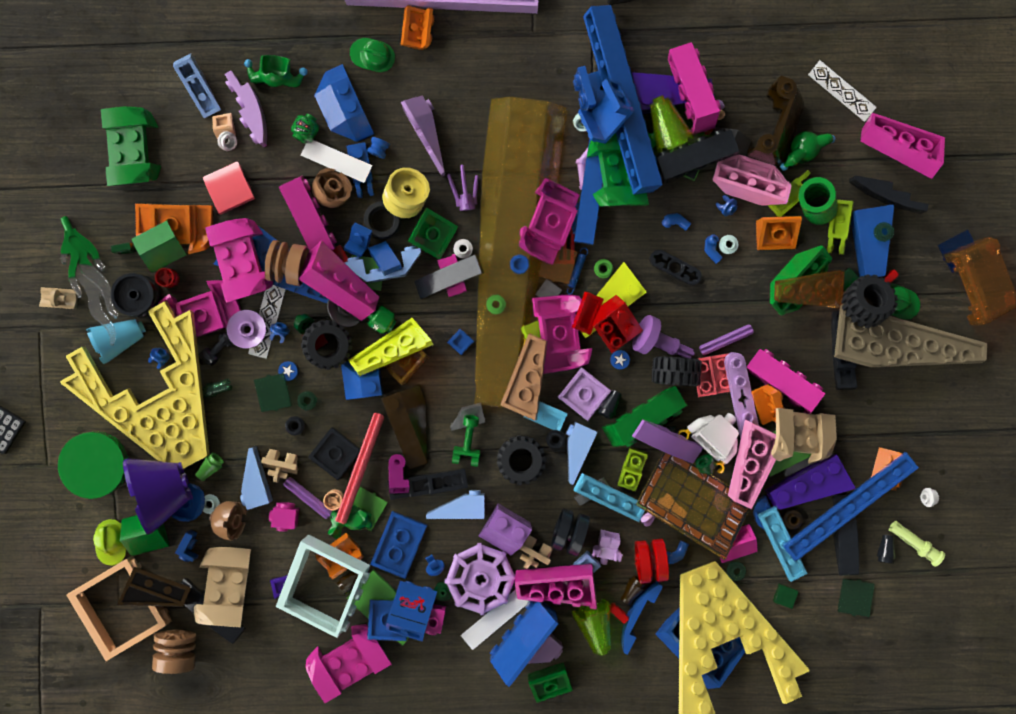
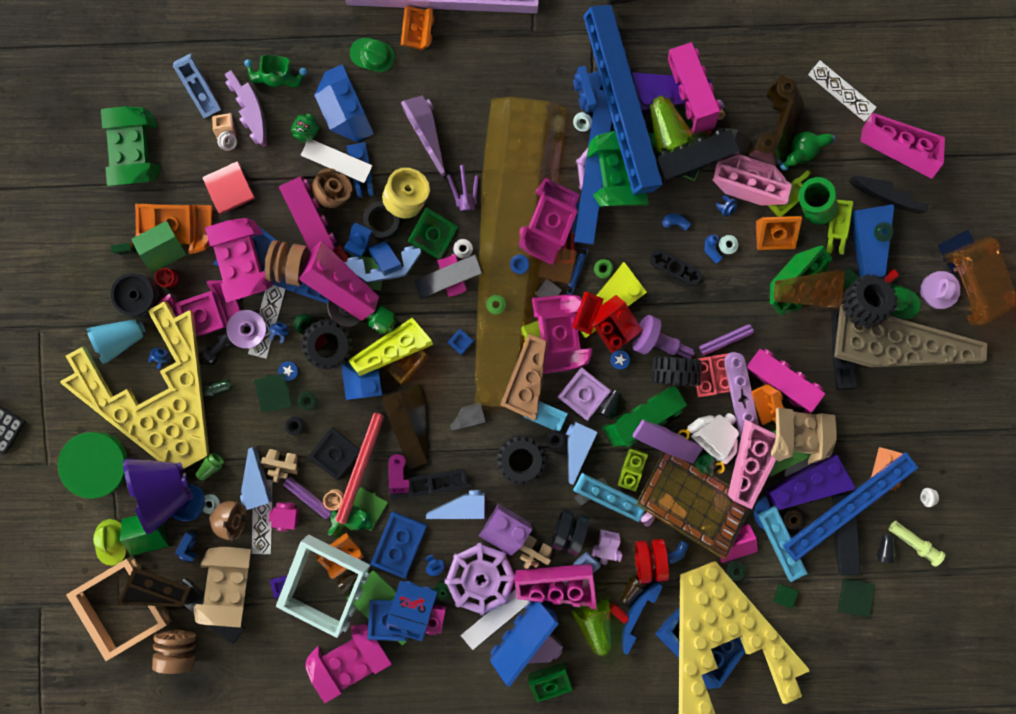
(58, 298): tan hips -> none
(91, 279): clear piece -> none
(262, 527): none -> white sticker
(378, 147): blue wheel -> none
(470, 422): green bar -> none
(608, 114): blue panel -> none
(940, 290): none -> lavender tile

